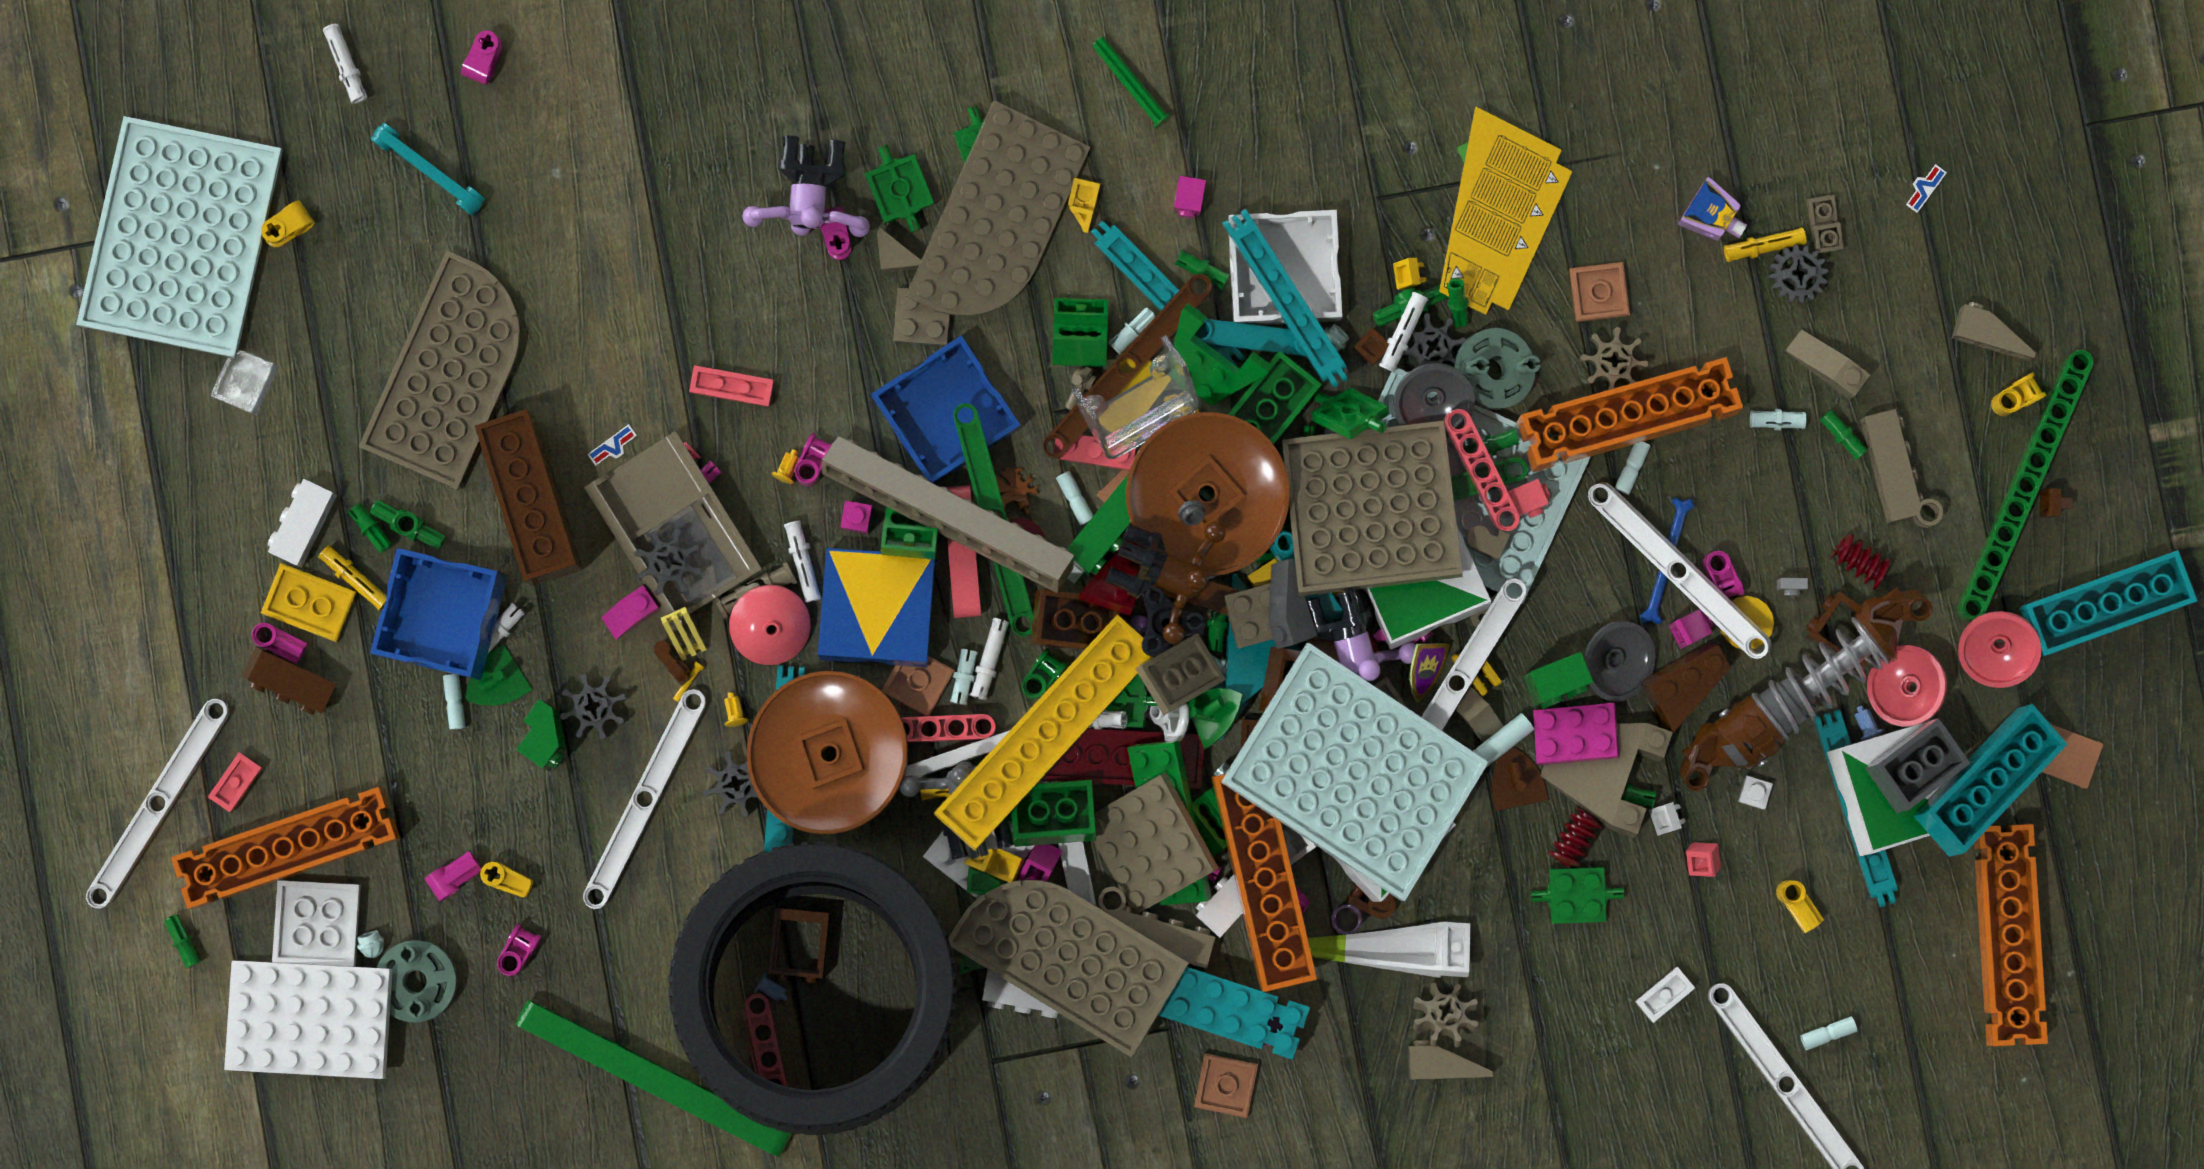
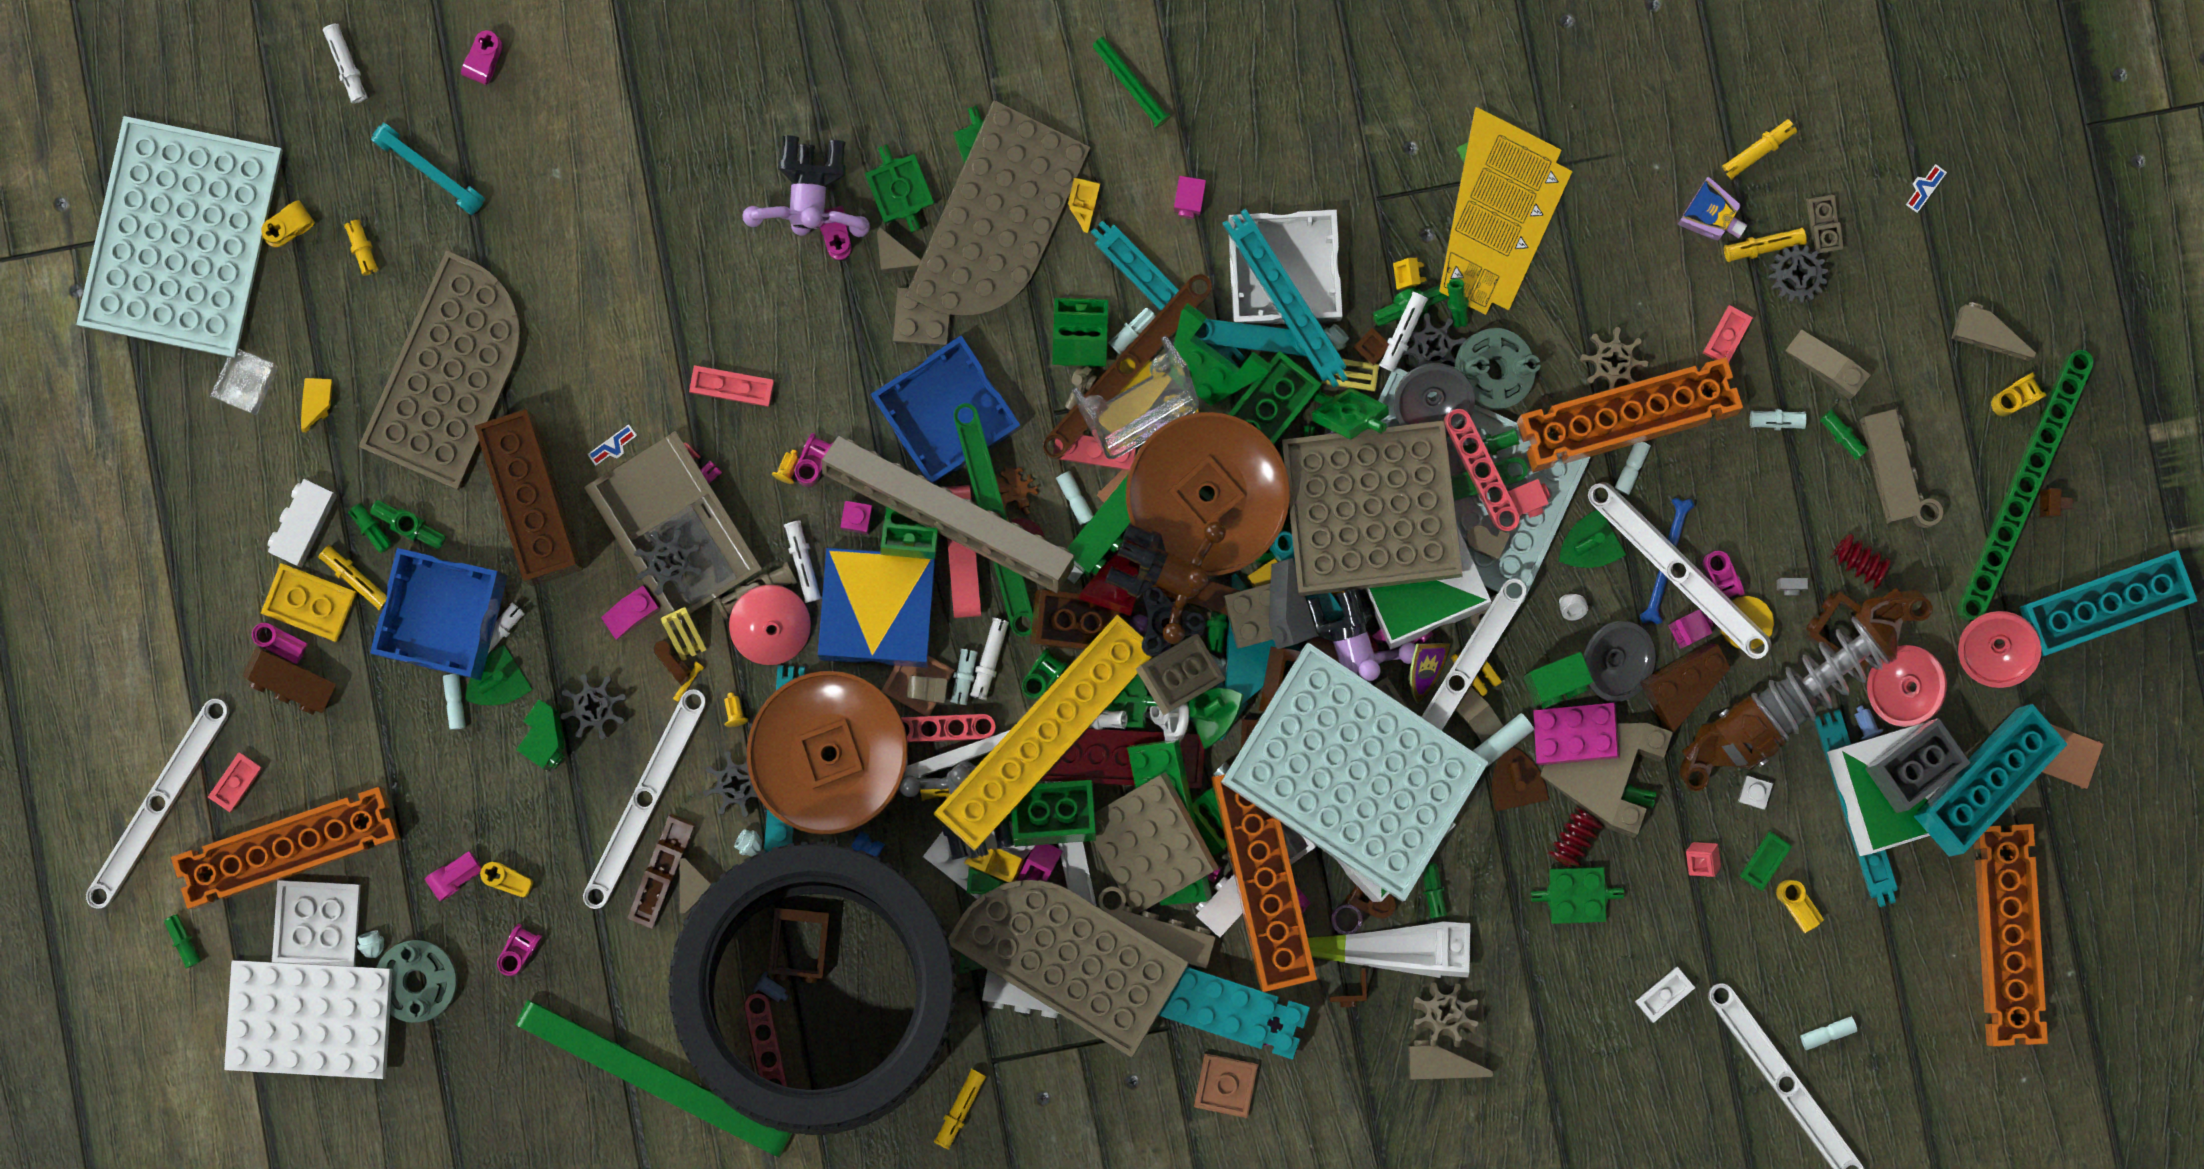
(315, 401): none -> yellow slope
(361, 247): none -> yellow pin
(661, 871): none -> reddish brown slope
(692, 885): none -> dark tan slope
(748, 843): none -> light aqua plate
(864, 843): none -> blue wheel
(927, 689): none -> dark tan leg
(959, 1110): none -> yellow pin
(1192, 512): dark grey plate -> none
(1197, 266): green pin -> none
(1351, 1001): none -> reddish brown bracket
(1359, 386): none -> light yellow tile
(1433, 891): none -> green axle
(1573, 606): none -> white tile
(1591, 543): none -> green shield
(1599, 292): nougat tile -> none
(1666, 818): white tile -> none
(1727, 334): none -> coral plate
(1765, 861): none -> green tile
(1768, 142): none -> yellow pin

